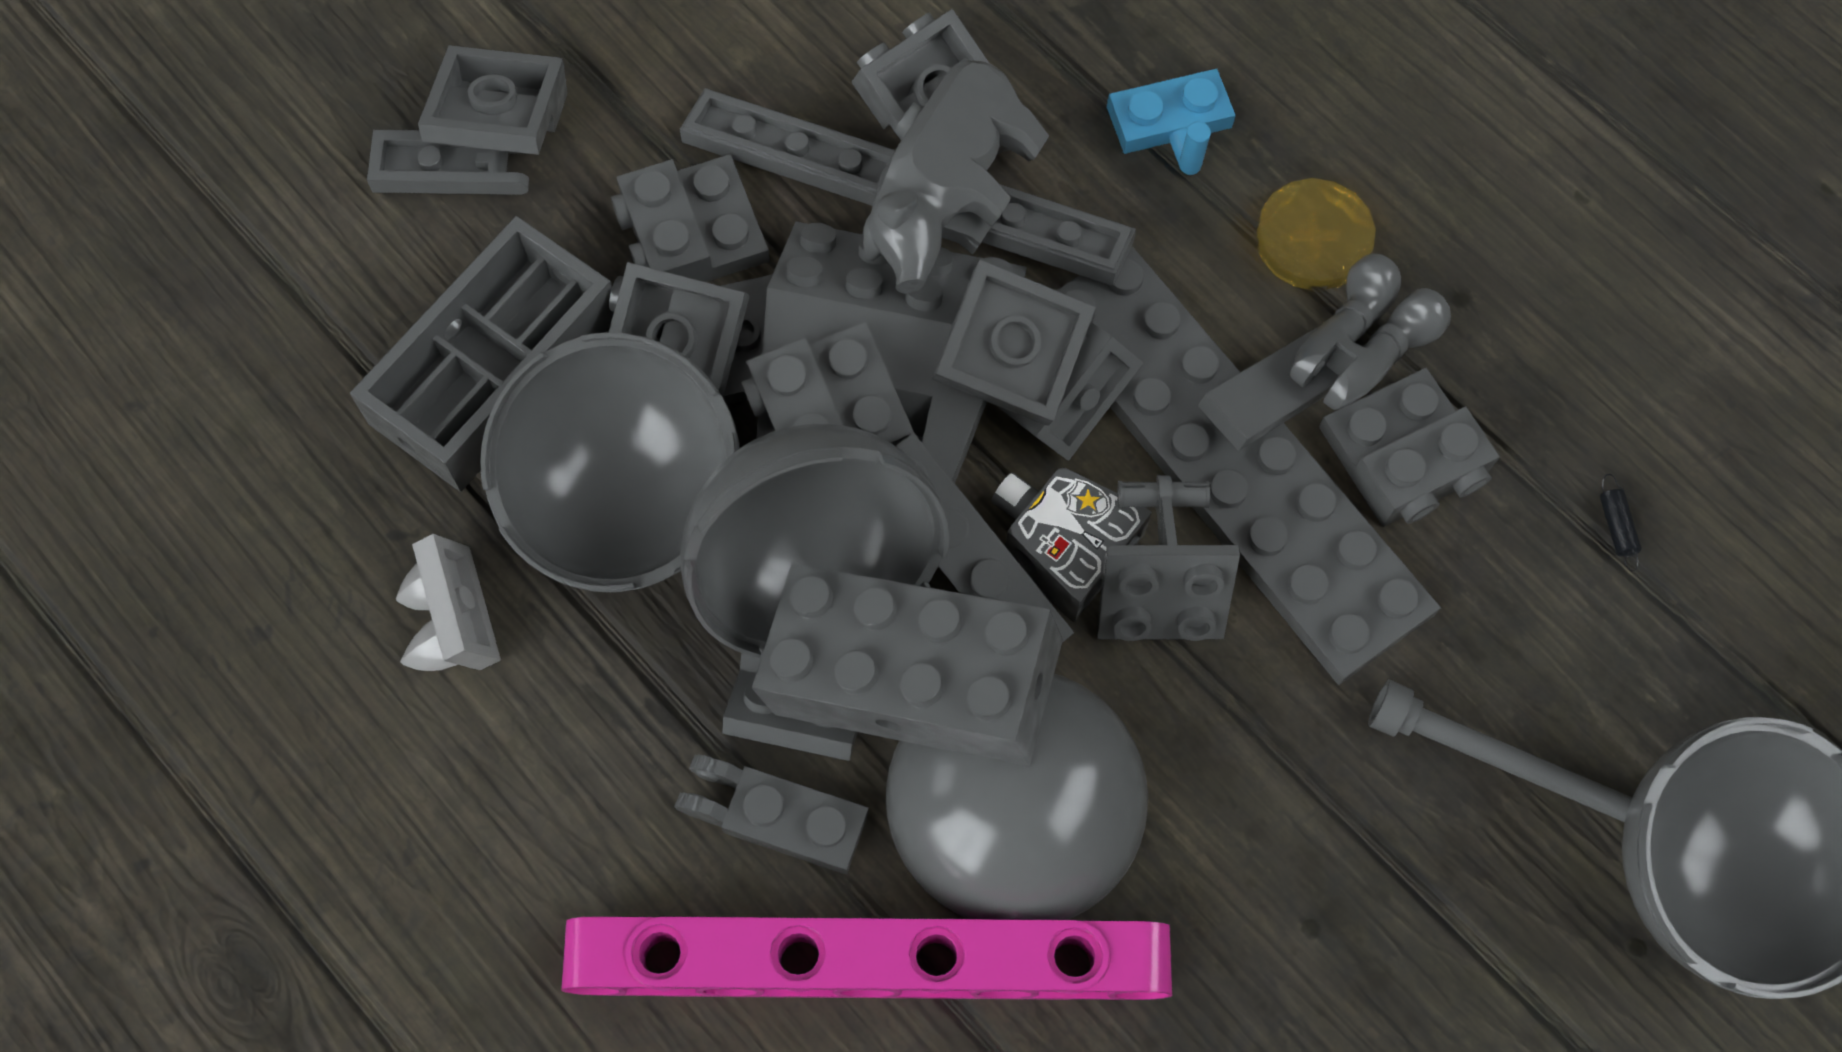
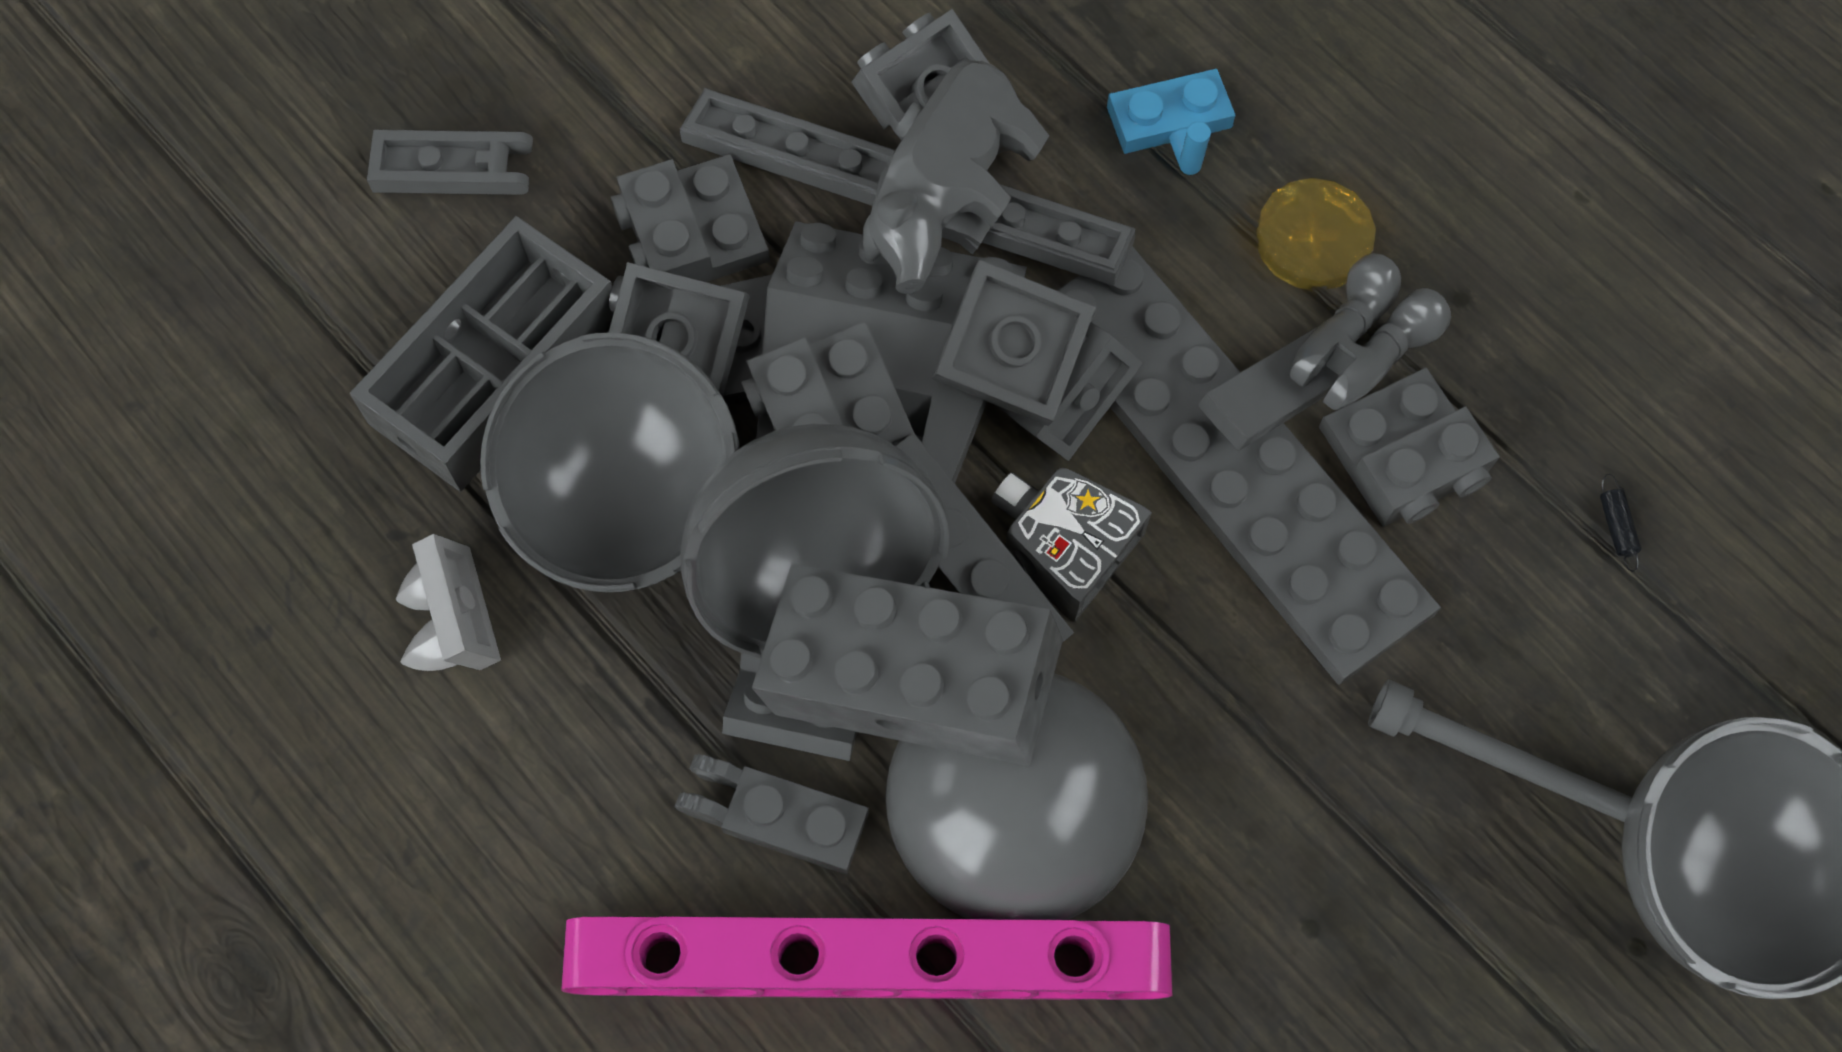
(494, 100): dark grey plate -> none
(1166, 586): dark grey plate -> none

